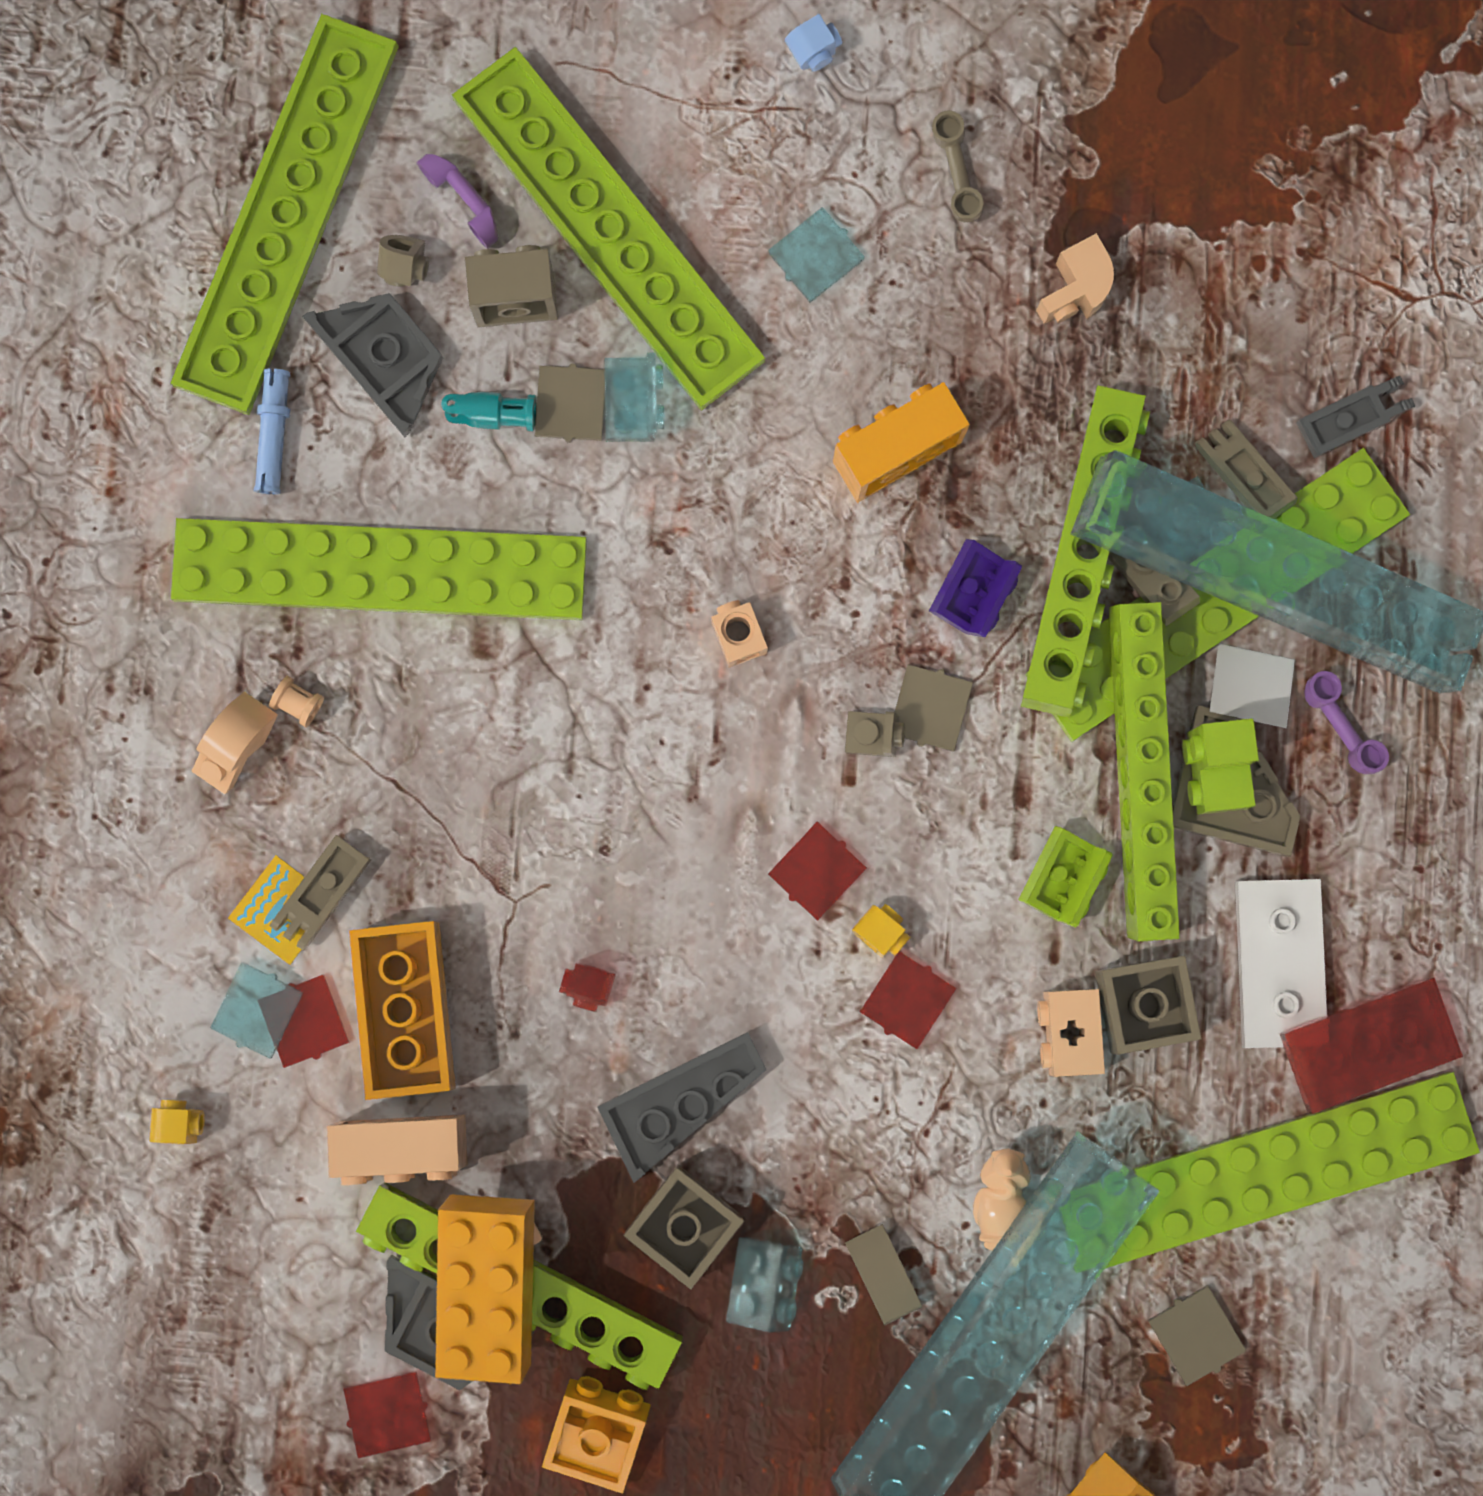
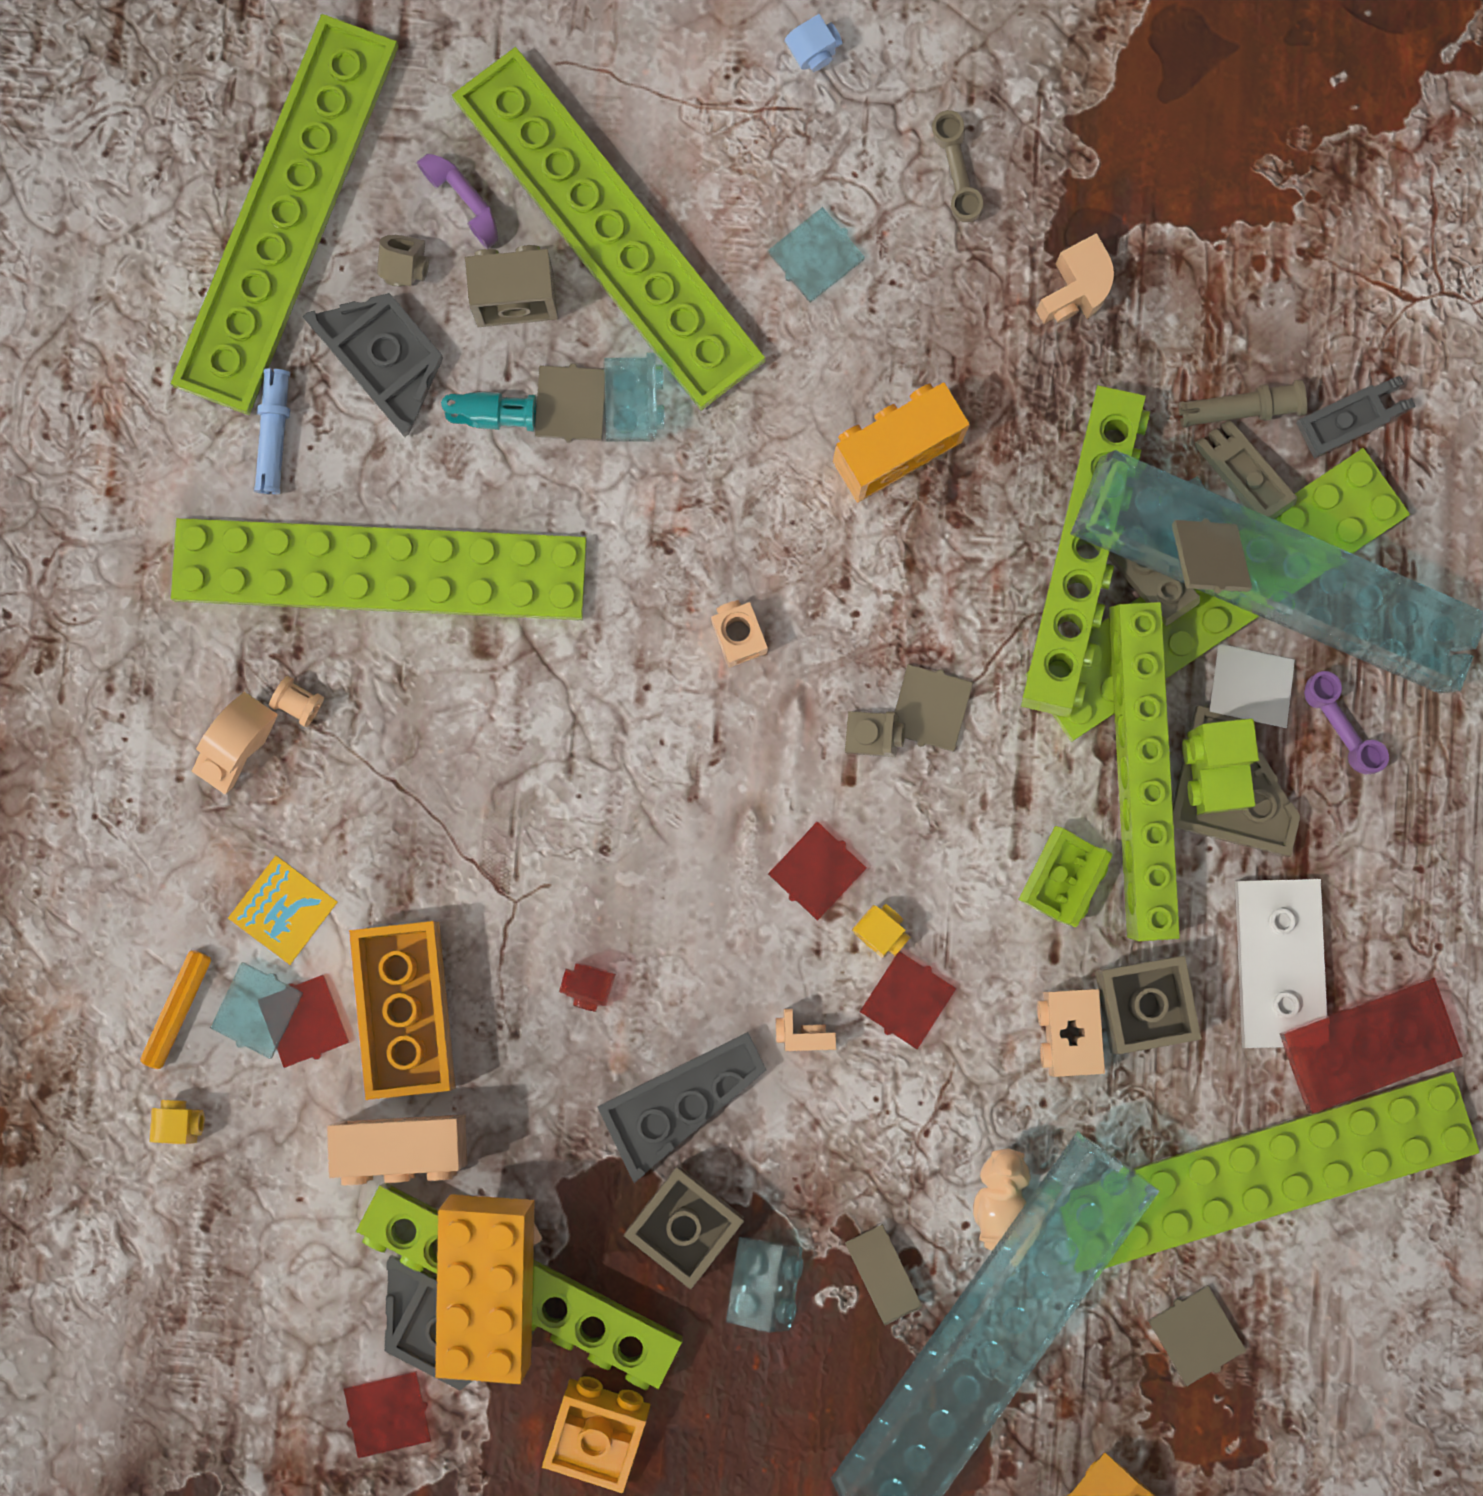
(175, 1009): none -> light orange axle
(321, 891): dark tan hinge -> none
(811, 1037): none -> light nougat bracket
(975, 589): dark purple bracket -> none
(1211, 556): none -> dark tan piece
(1262, 403): none -> dark tan pin

